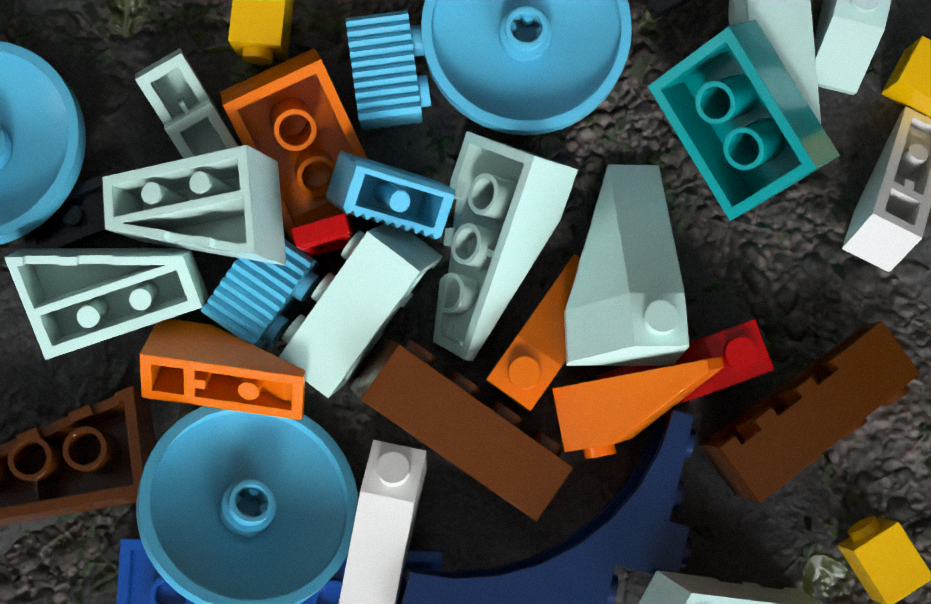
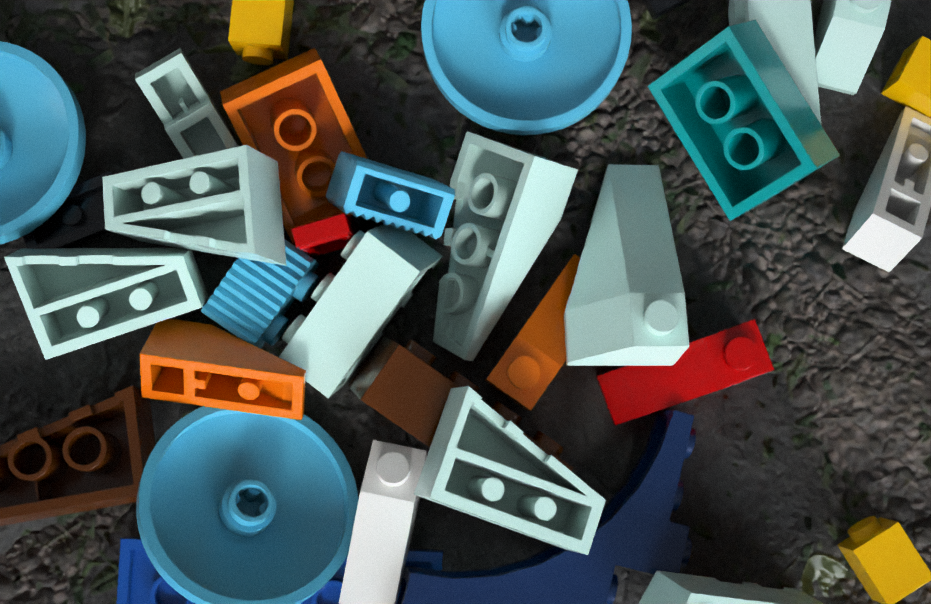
(385, 69): medium azure brick -> none
(504, 478): none -> light aqua wedge
(619, 407): orange slope -> none
(810, 412): reddish brown wedge -> none

